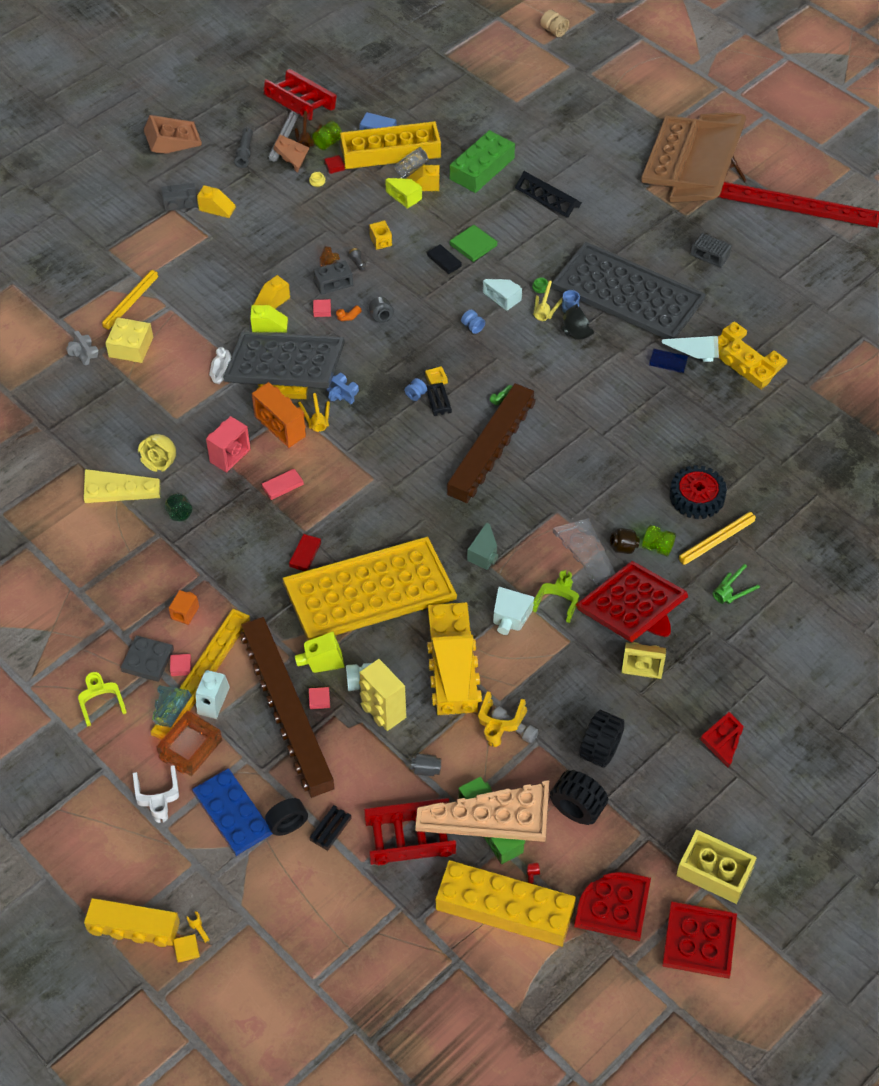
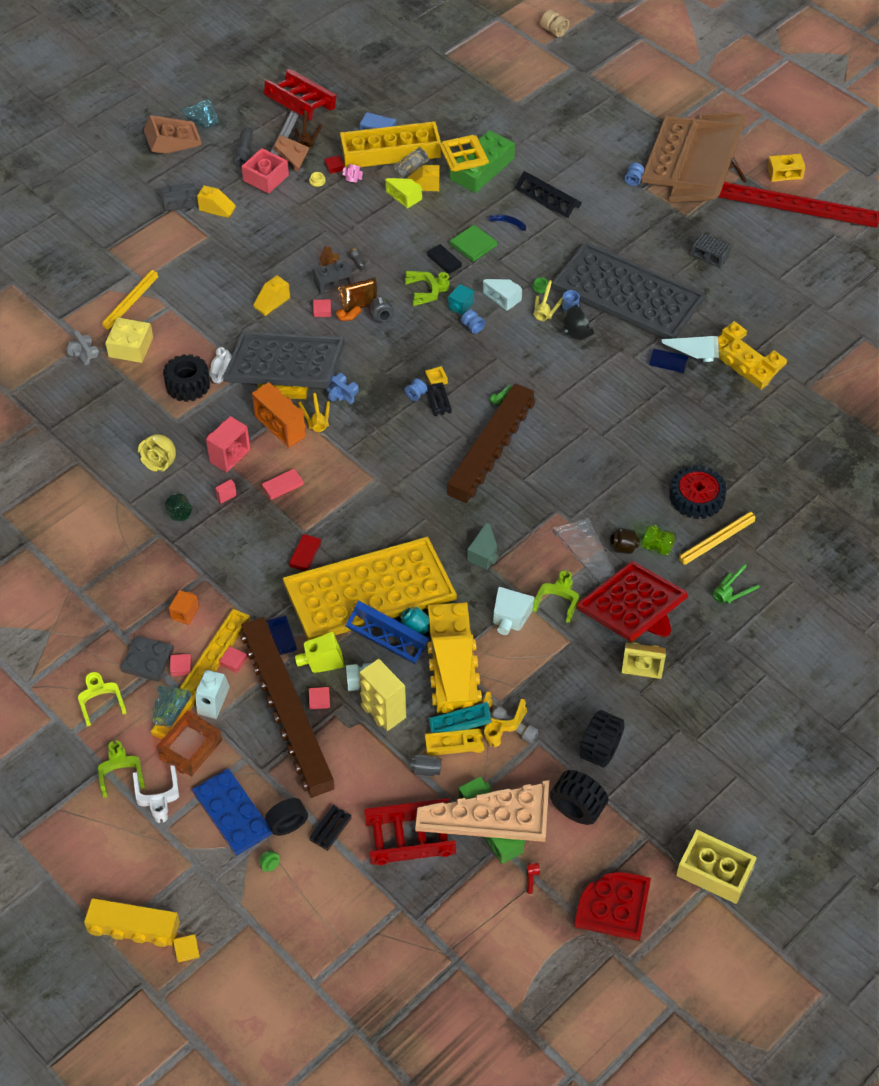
(108, 486): light yellow wing -> none
(117, 761): none -> lime piece
(177, 380): none -> black tyre
(197, 924): yellow hand -> none
(202, 114): none -> clear light blue wing
(225, 491): none -> coral tile
(233, 659): none -> coral tile
(265, 170): none -> coral brick
(267, 319): neon yellow slope -> none
(269, 861): none -> bright green plate
(282, 635): none -> clear blue tile
(327, 135): clear neon green wheel -> none
(352, 173): none -> bright pink gear
(358, 293): none -> clear orange slope
(380, 235): yellow brick -> none
(389, 625): none -> blue fence
(415, 619): none -> teal head
(437, 285): none -> lime piece
(450, 157): none -> yellow piece
(454, 742): none -> yellow plate
(461, 299): none -> teal brick
(461, 719): none -> teal tile
(498, 217): none -> clear blue piece
(505, 903): yellow brick -> none
(634, 174): none -> medium blue wheel
(700, 940): red plate -> none
(723, 738): red wing -> none
(786, 167): none -> yellow brick

